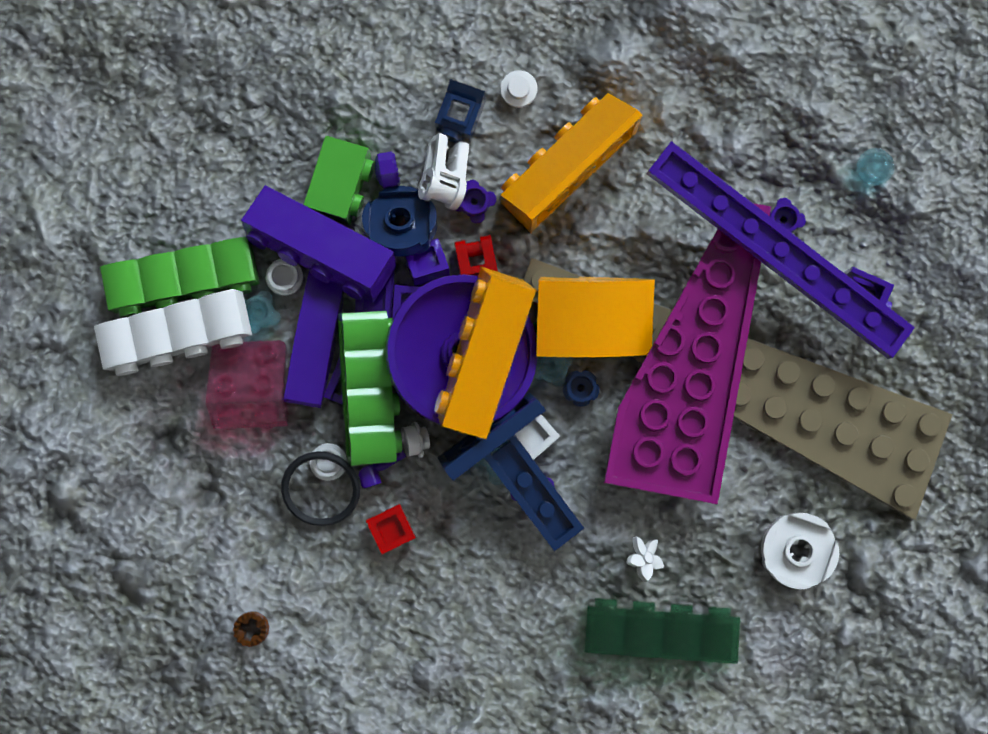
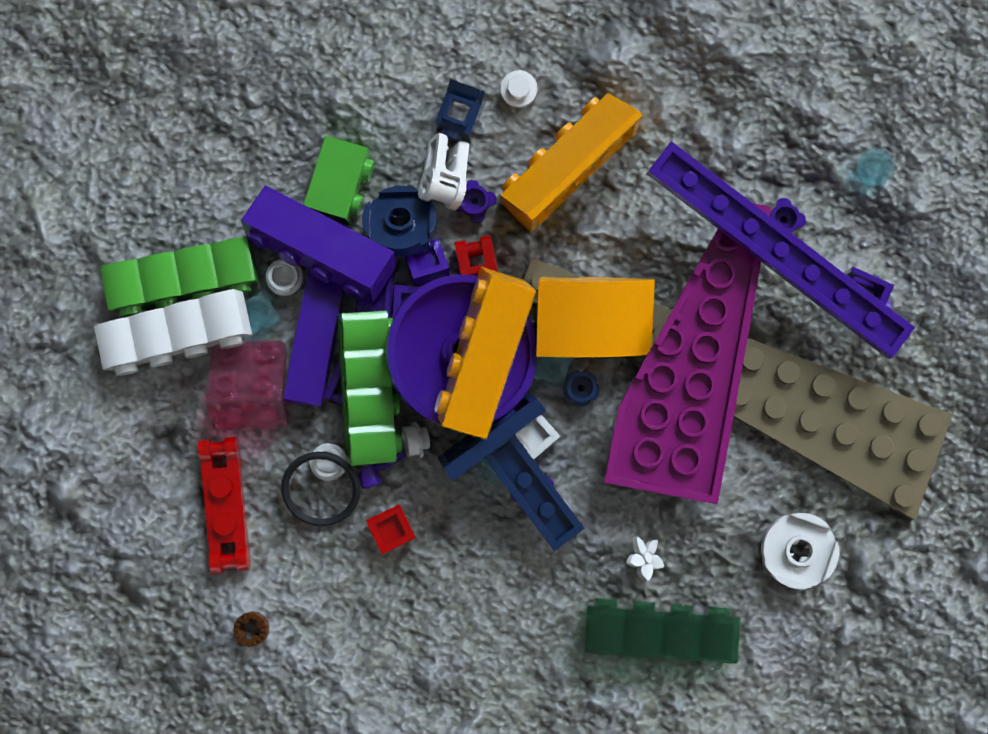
(224, 505): none -> red plate
(386, 170): dark purple tile -> none

